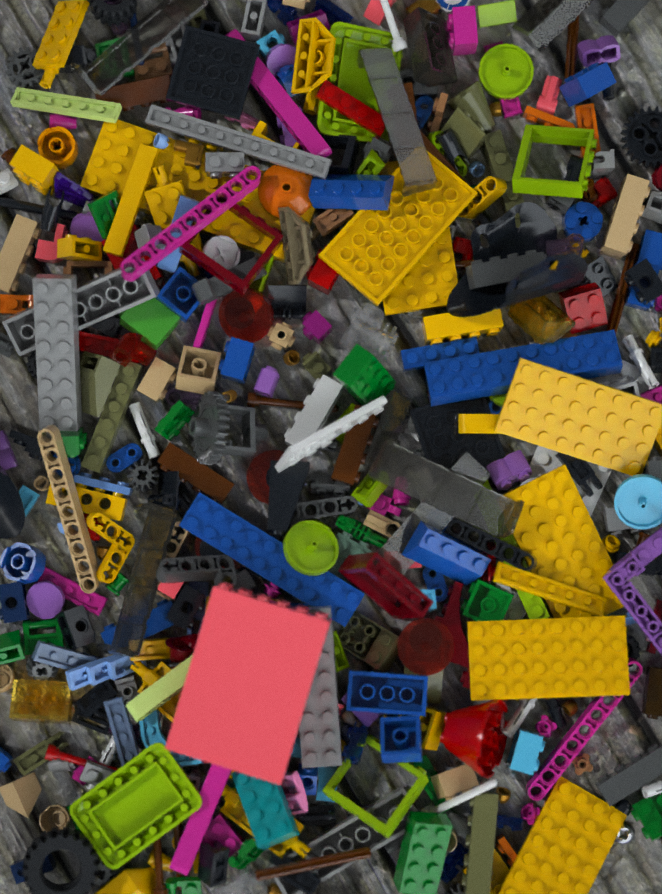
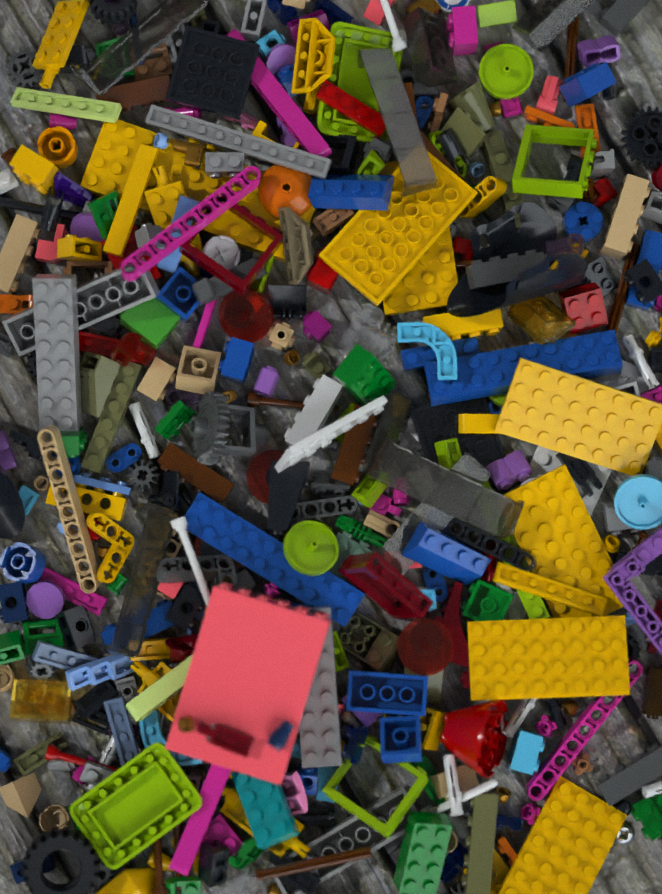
(180, 526): none -> white piece
(186, 724): none -> pearl gold hinge
(227, 738): none -> dark red hinge
(280, 735): none -> dark blue cone
(435, 338): none -> medium azure plate
(448, 452): none -> lime slope
(456, 808): none -> white pin

